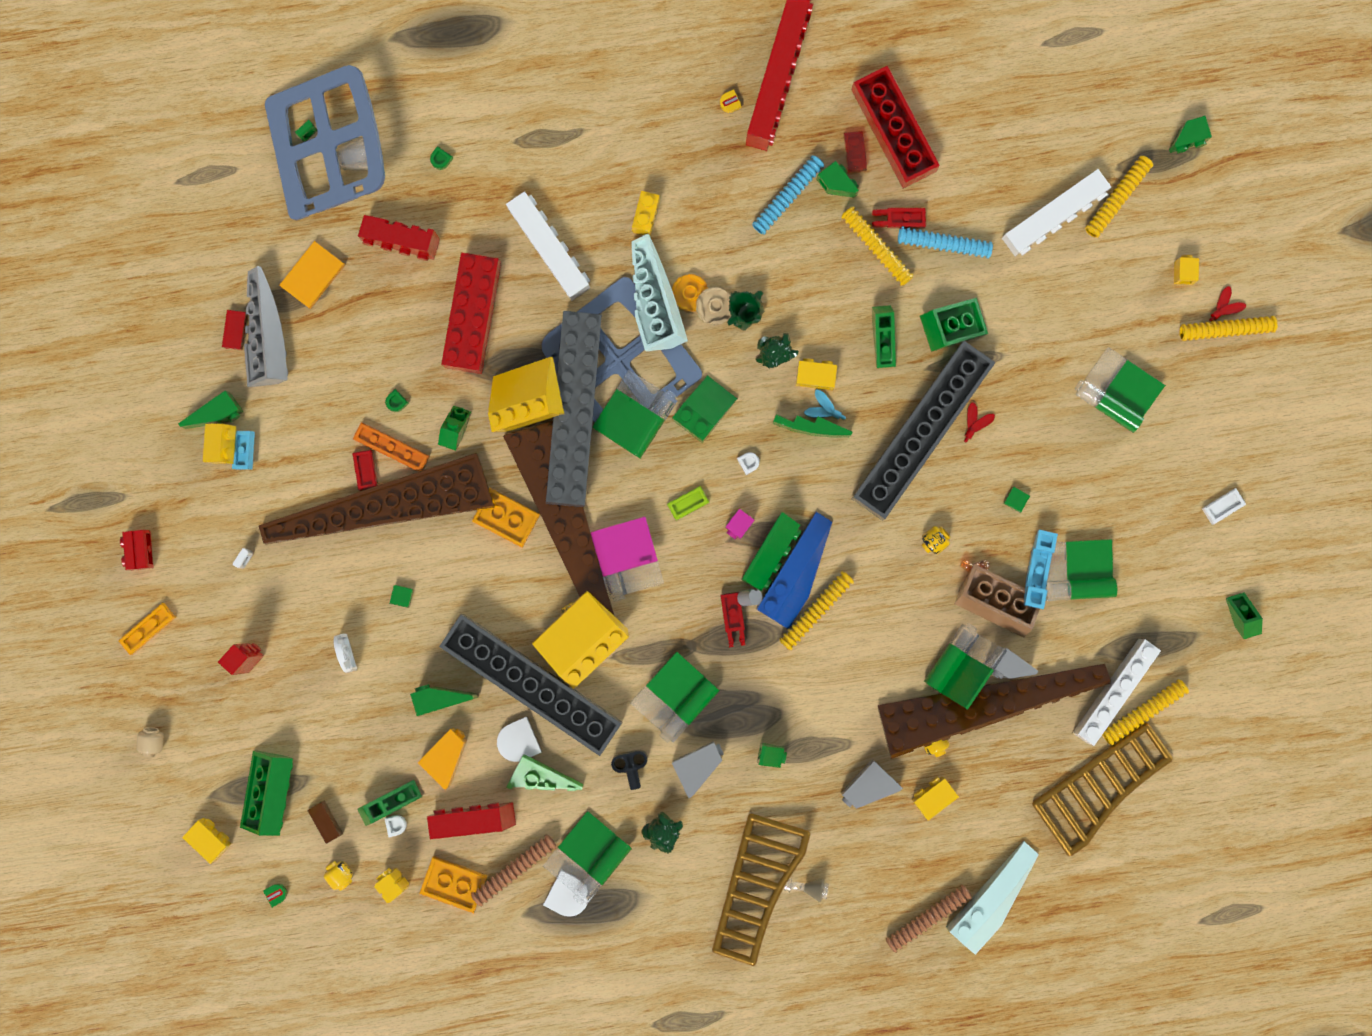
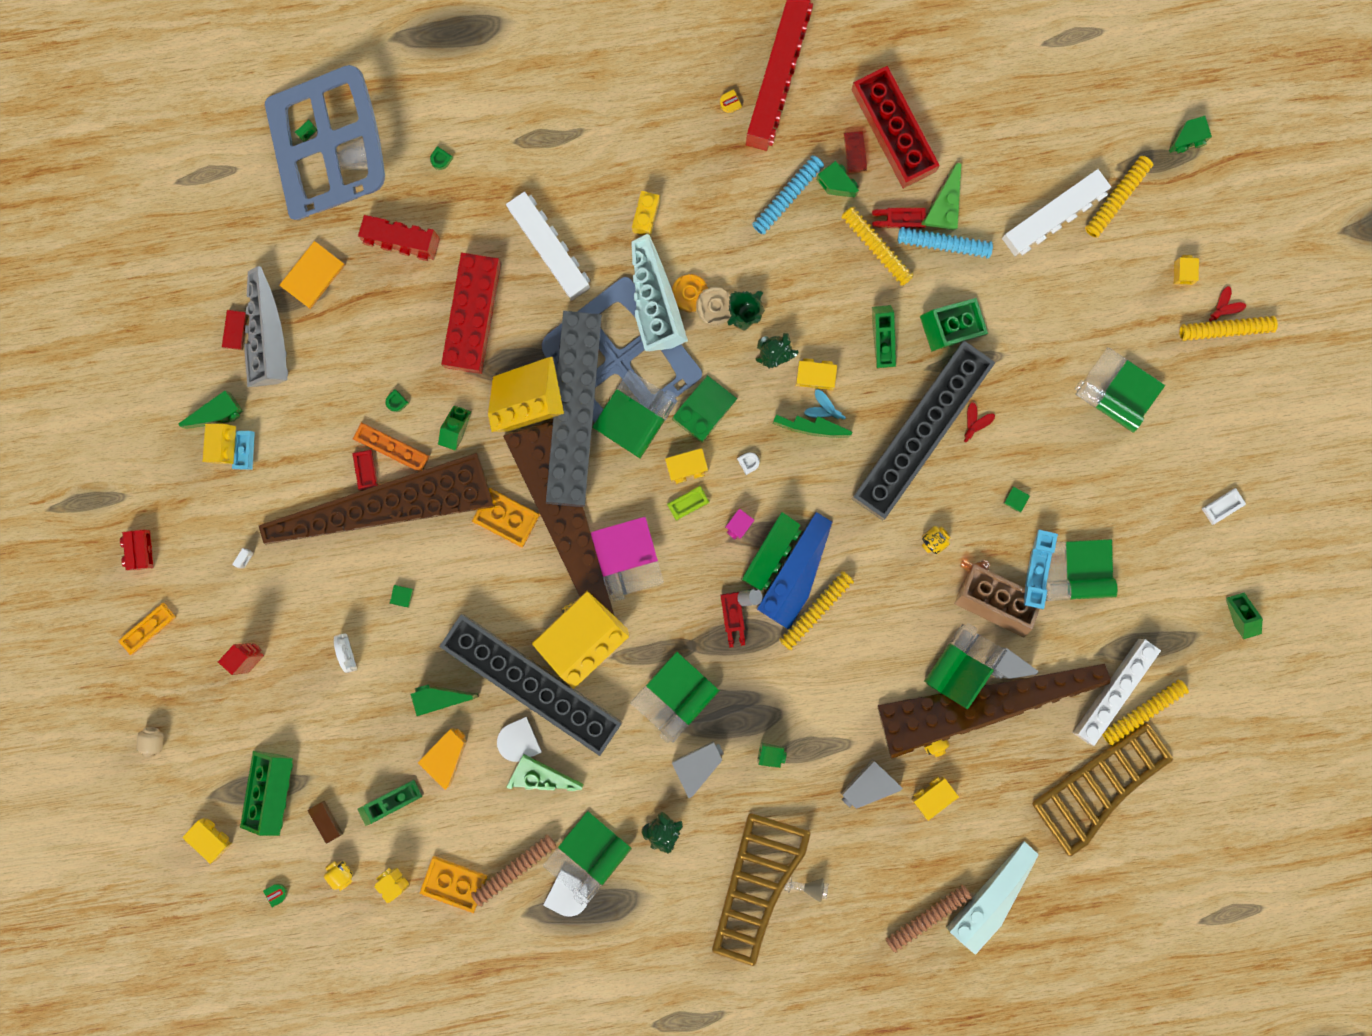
(395, 825): white tile -> none
(471, 821): red wedge -> none
(631, 767): black beam -> none
(686, 466): none -> yellow brick
(945, 209): none -> bright green wing

